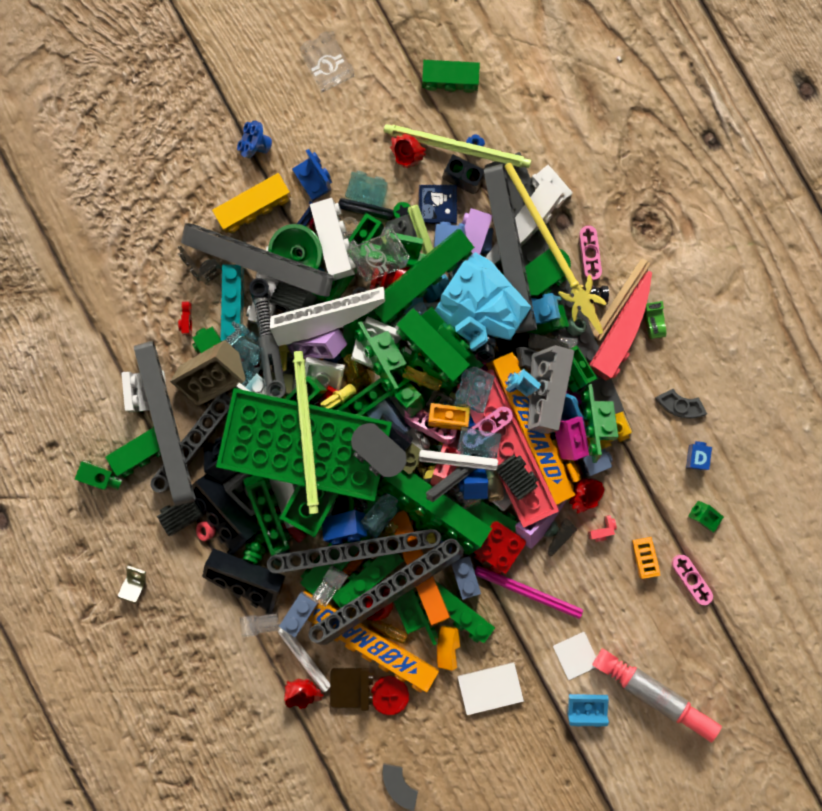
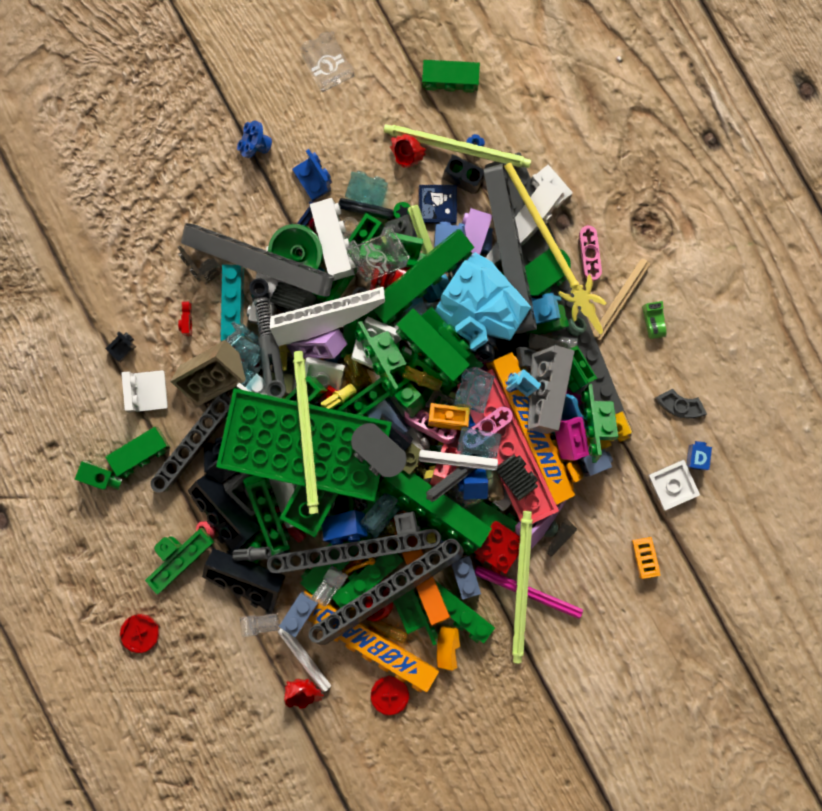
(121, 346): none -> black bracket
(132, 585): bracket -> none
(139, 633): none -> red tile
(164, 423): dark grey beam -> none
(177, 558): none -> green plate
(178, 517): pearl dark grey brick -> none
(205, 339): green brick -> none
(252, 203): yellow brick -> none
(252, 554): none -> dark grey axle
(351, 688): dark brown bracket -> none
(371, 561): none -> light orange hinge
(398, 788): dark grey tile -> none
(406, 523): none -> dark grey panel
(490, 688): white tile -> none
(522, 586): none -> yellowish green piece
(575, 655): white sticker -> none
(587, 494): red hair -> none
(588, 710): dark azure bracket -> none
(600, 534): coral bracket -> none
(602, 291): black wheel -> none
(622, 333): coral slope -> none
(657, 695): piece -> none
(673, 485): none -> white plate
(695, 594): bright pink beam -> none
(706, 516): green bracket -> none

